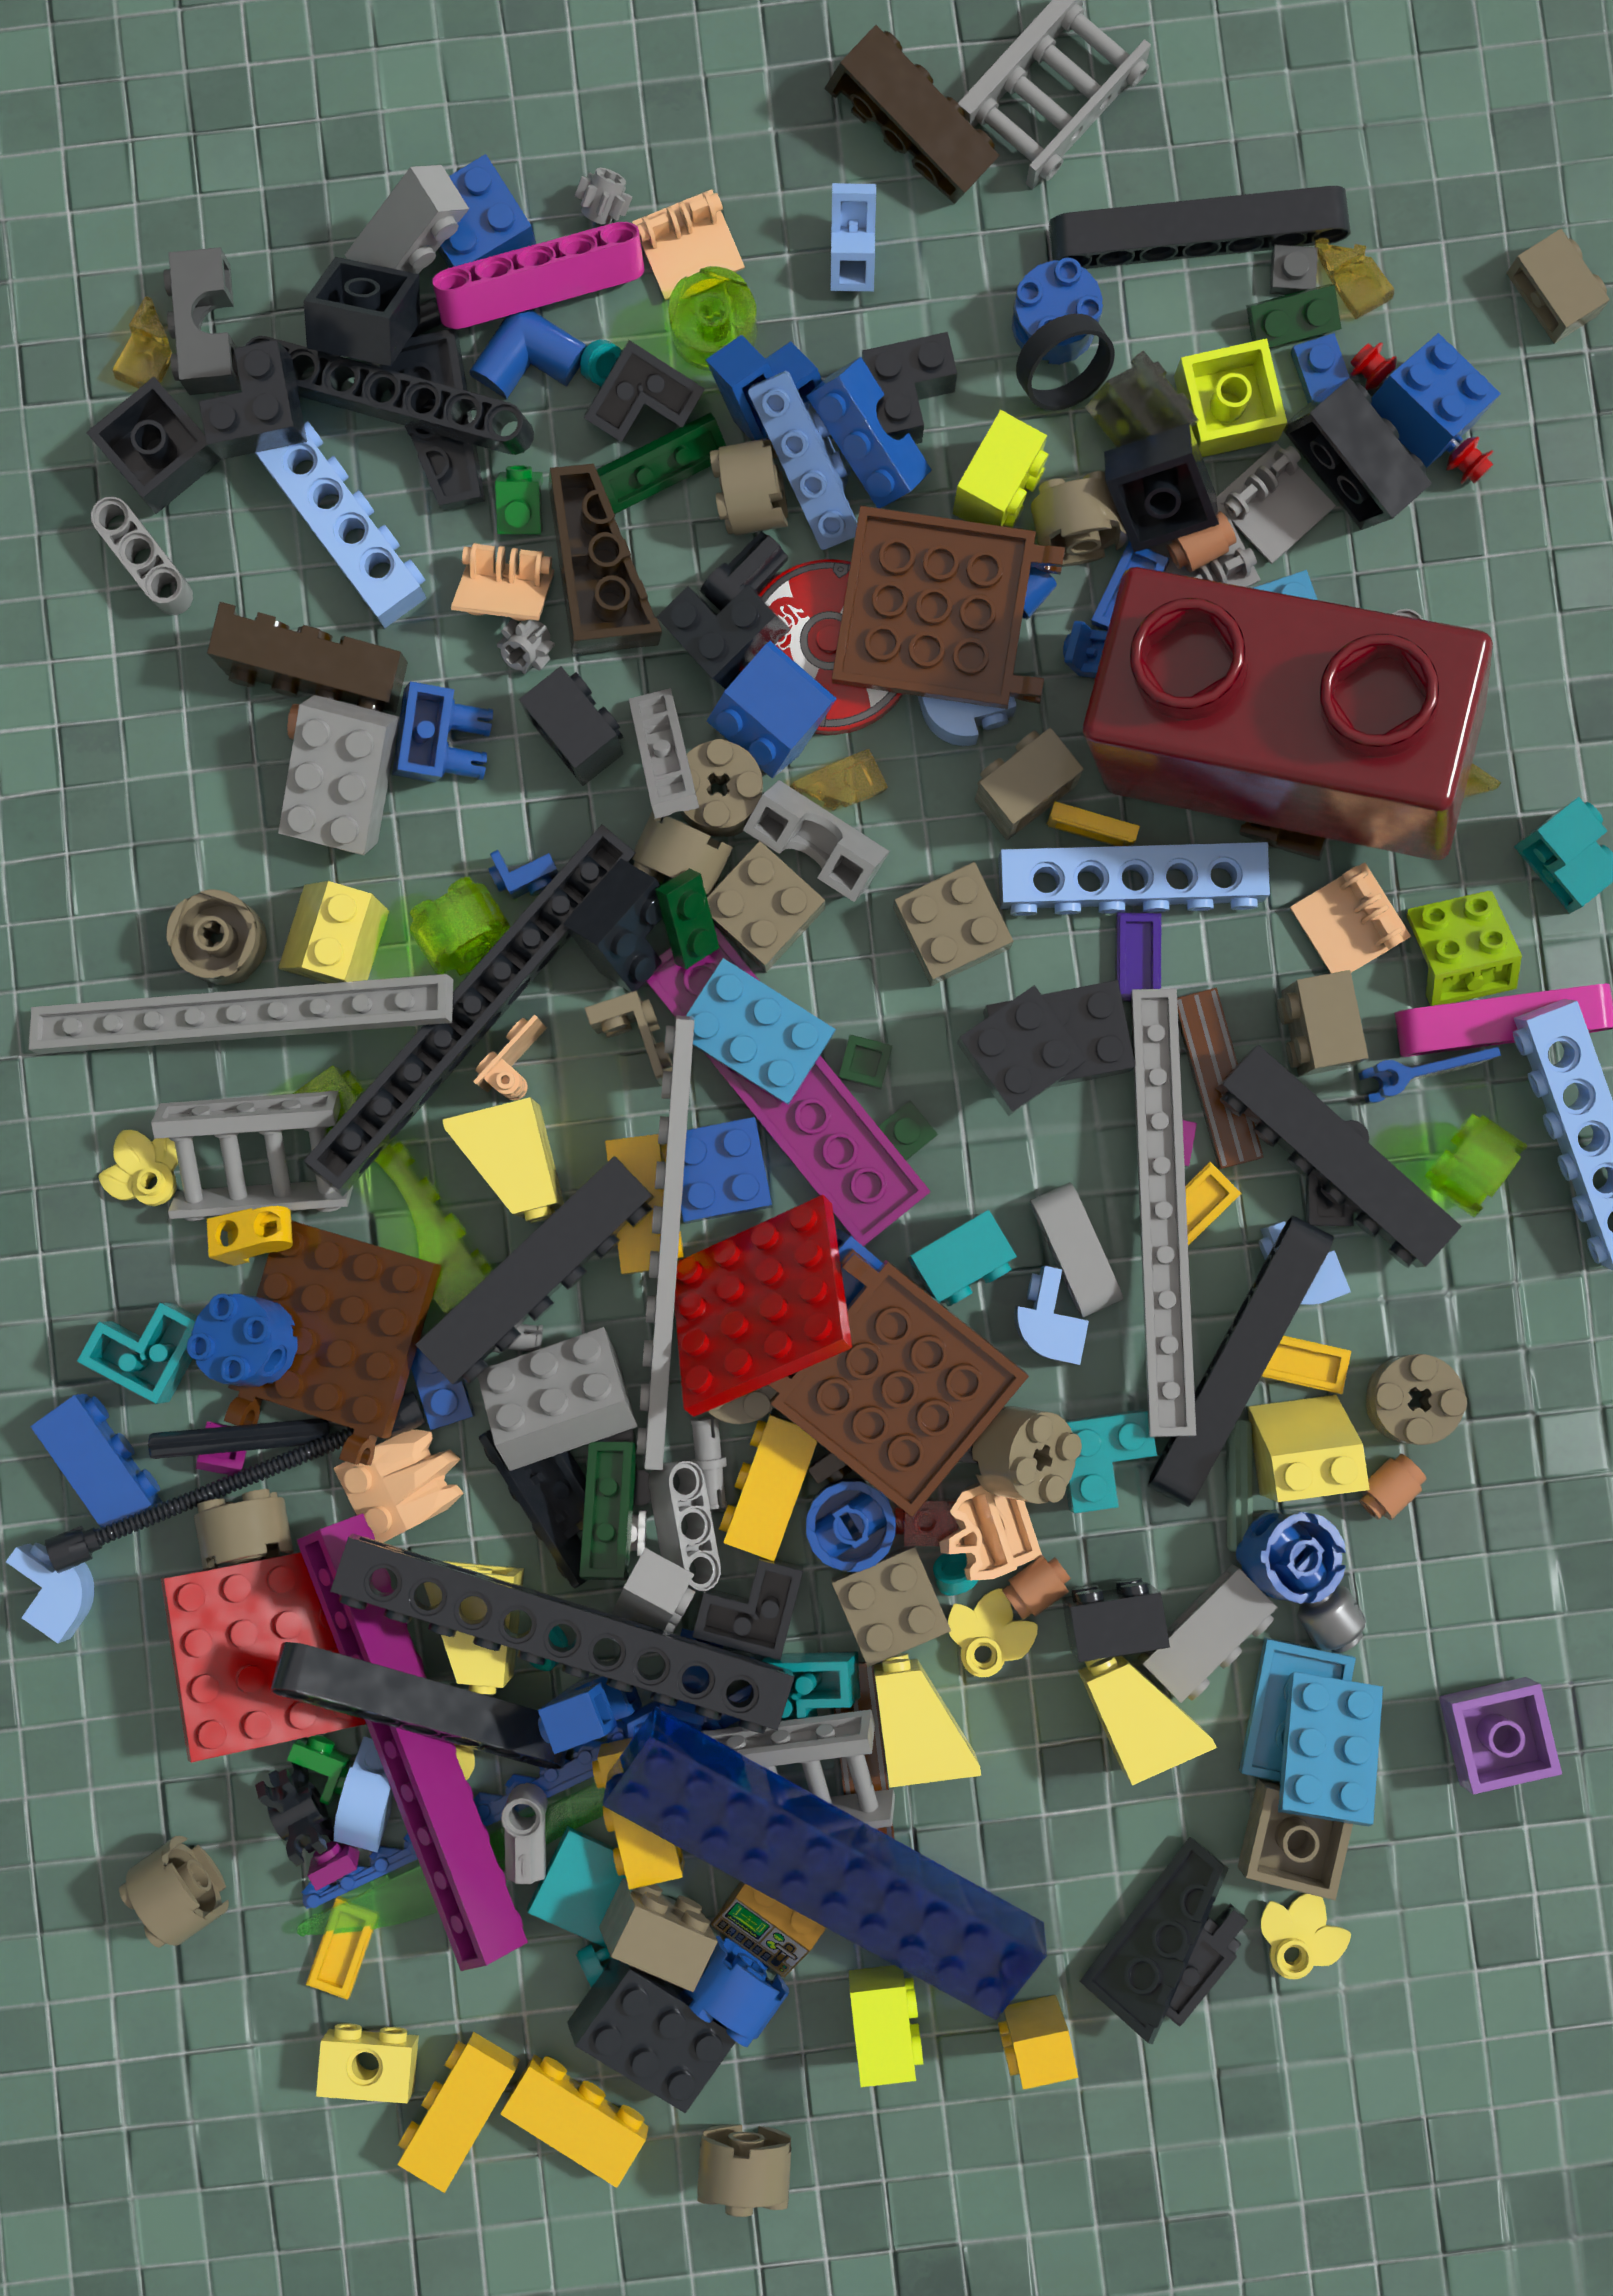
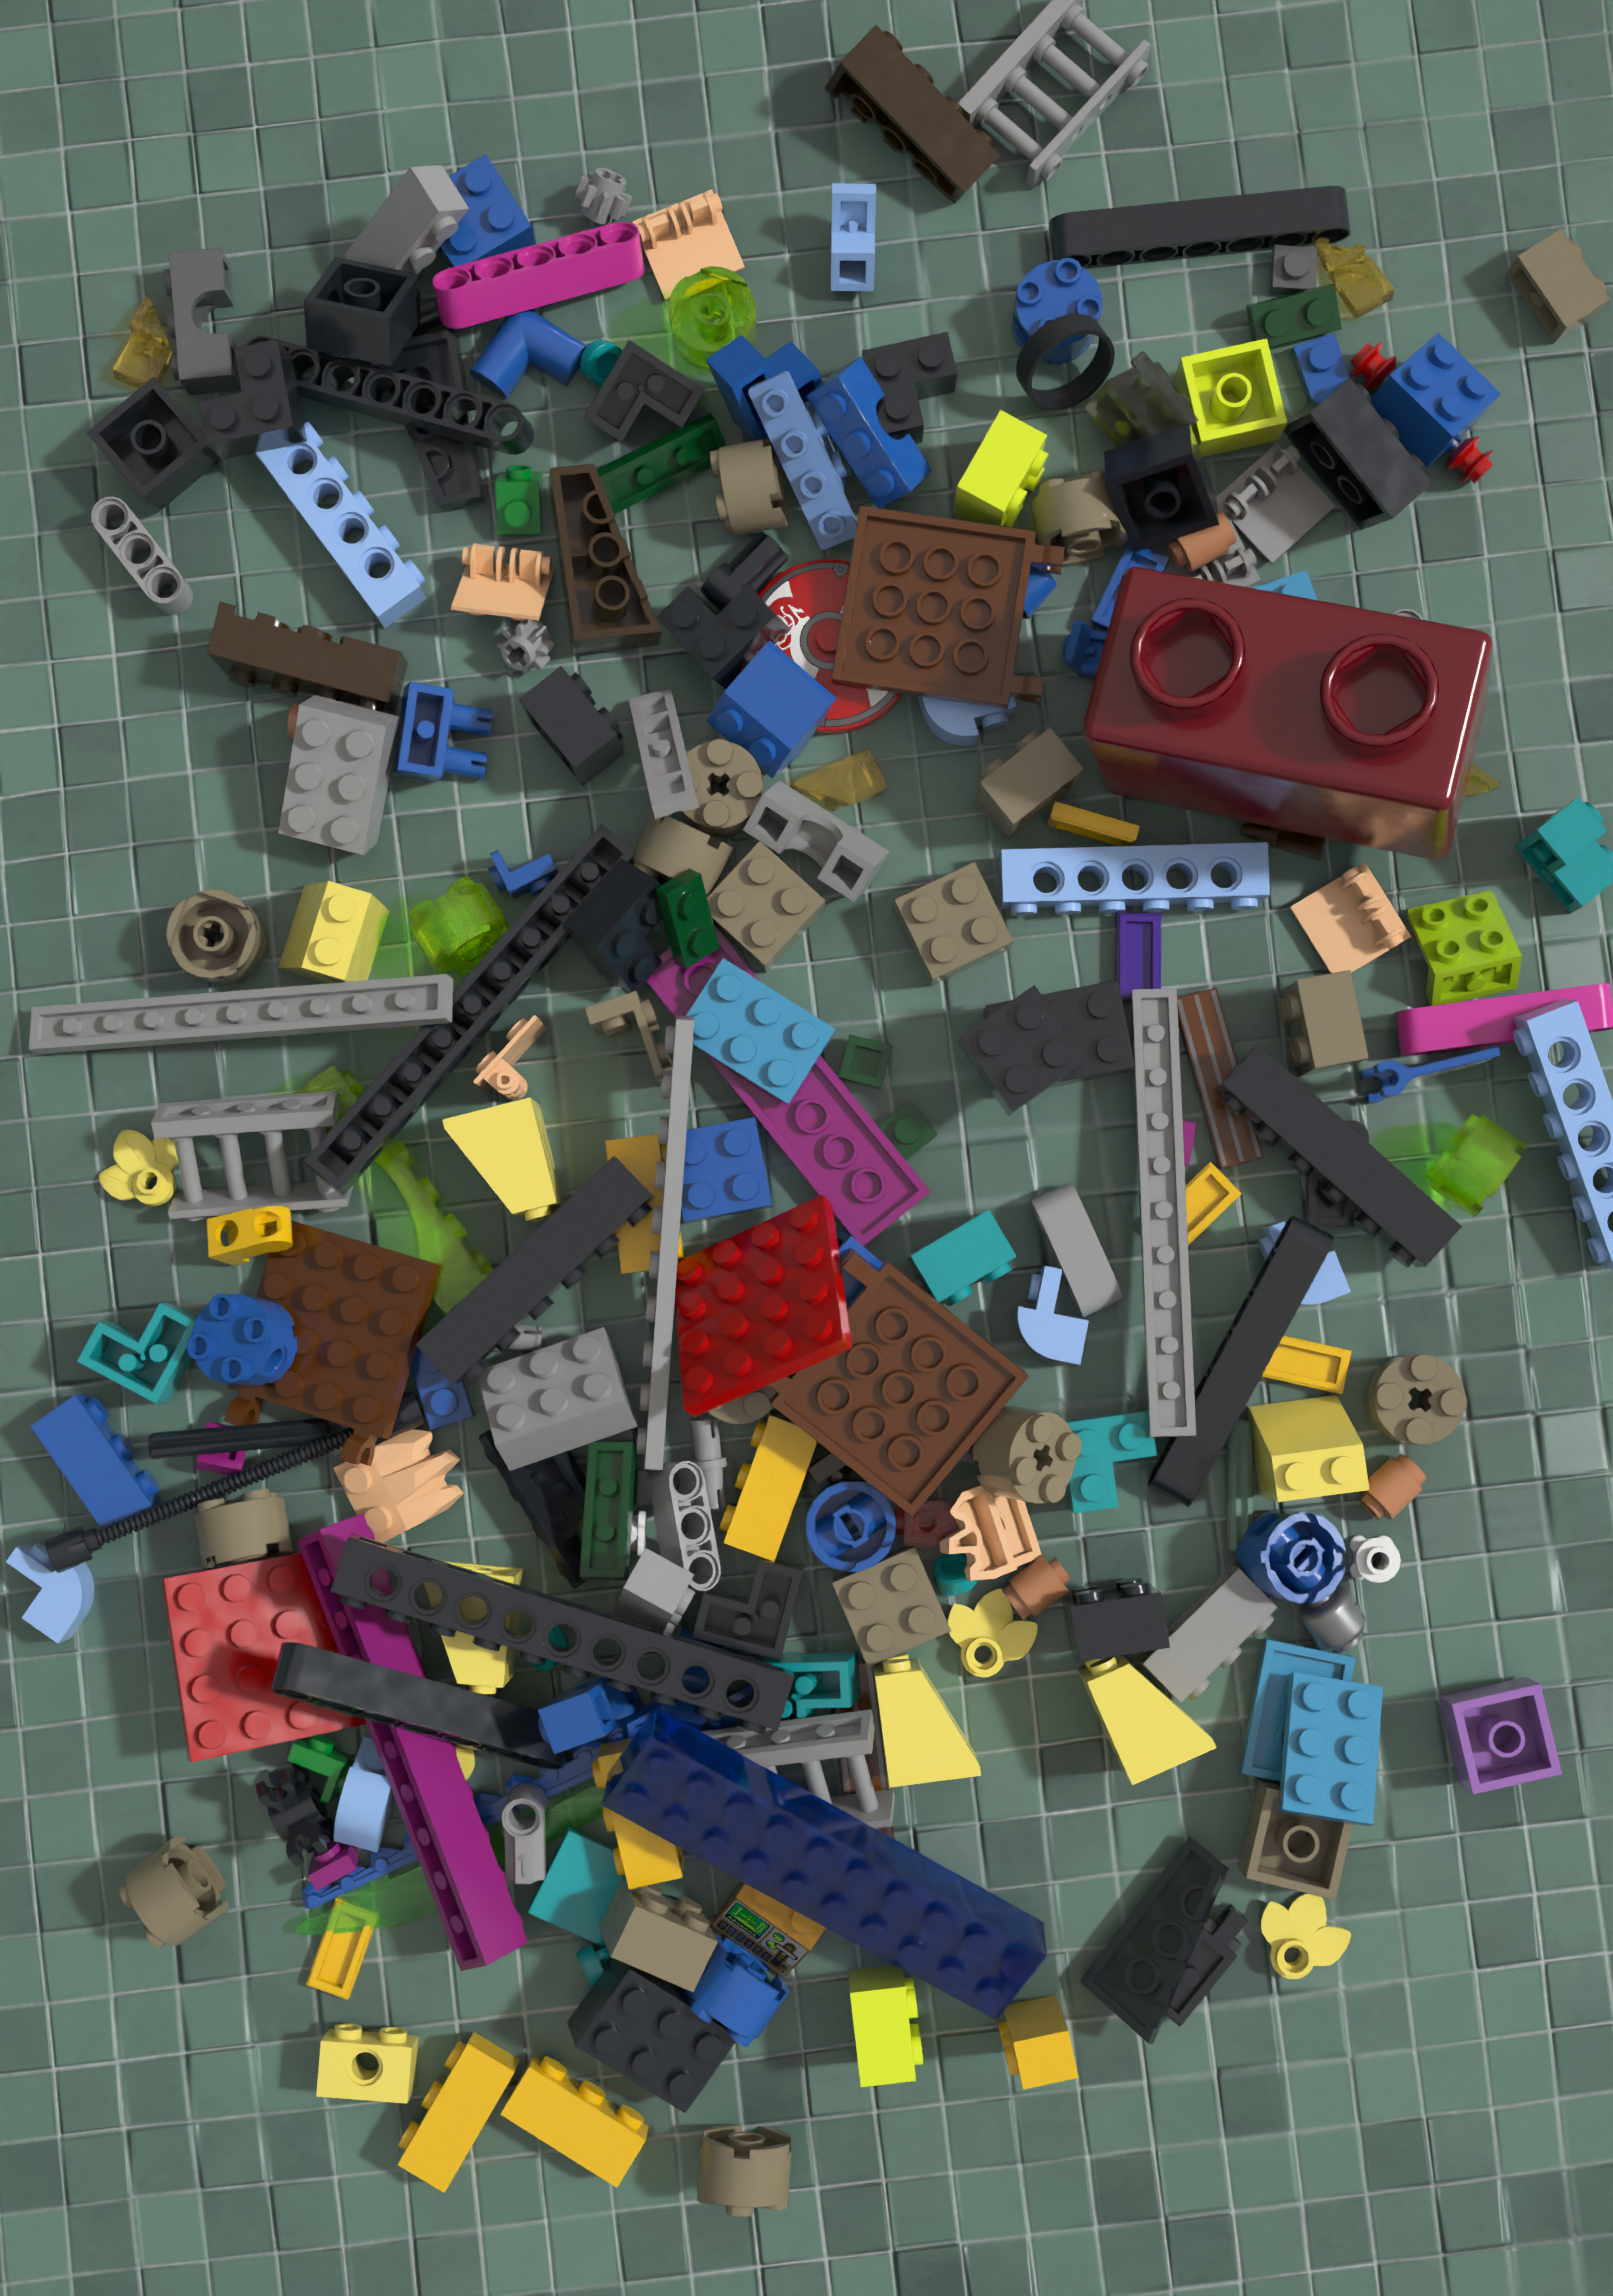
(1364, 1549): none -> white brick

